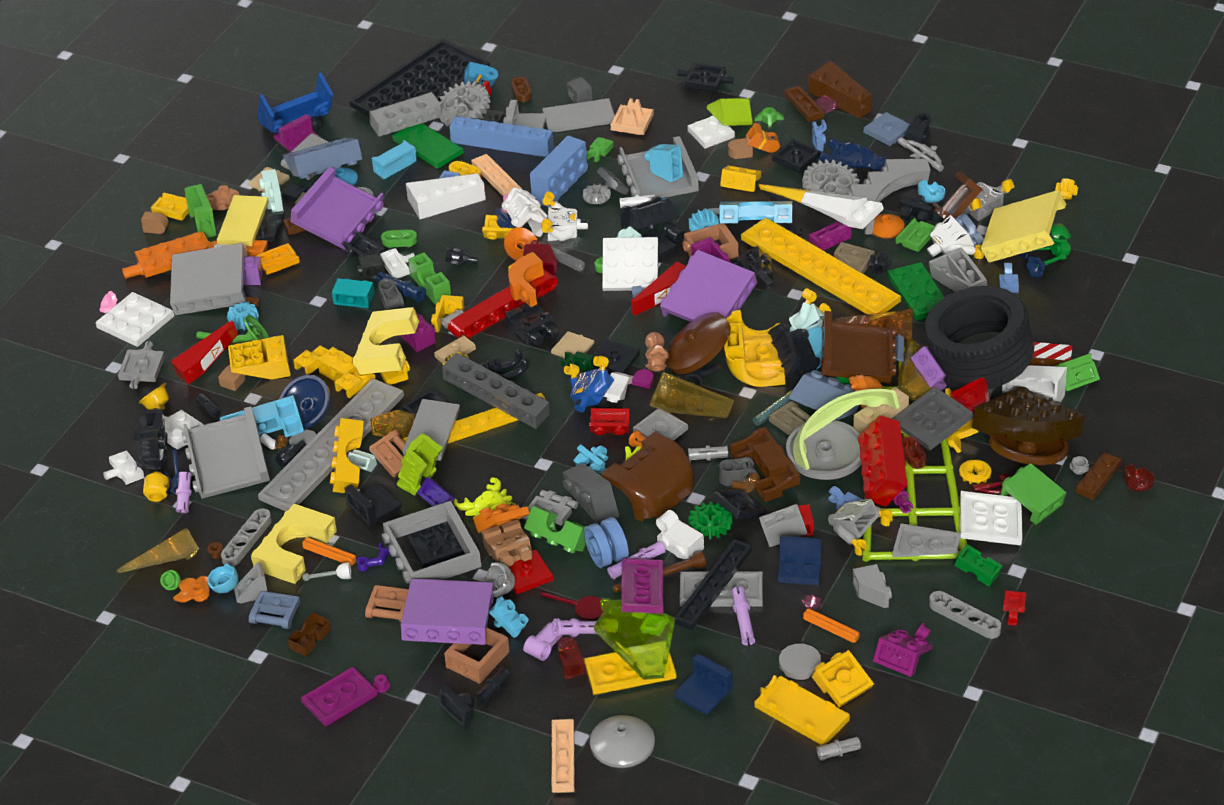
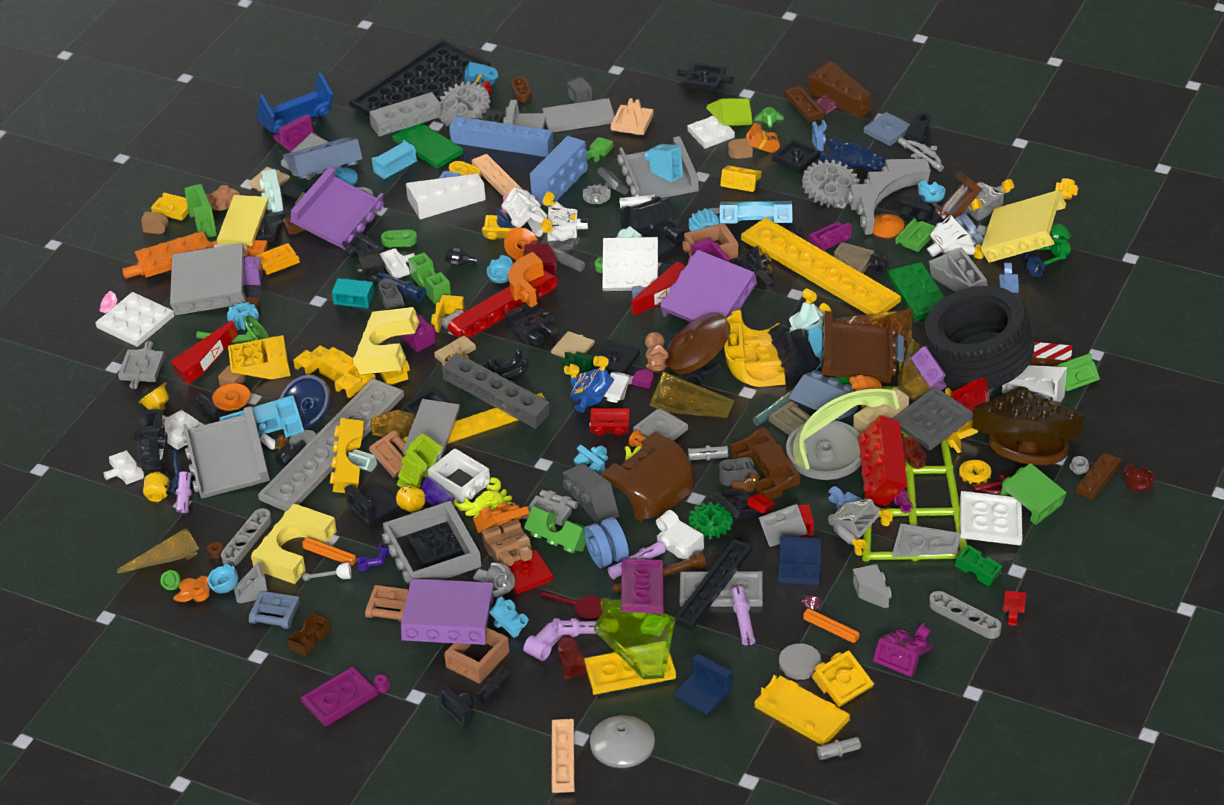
(231, 396): none -> orange dish
(410, 498): none -> yellow head
(458, 460): none -> white window
(499, 269): none -> medium azure hair
(761, 503): none -> red tile
(846, 209): white plate -> none

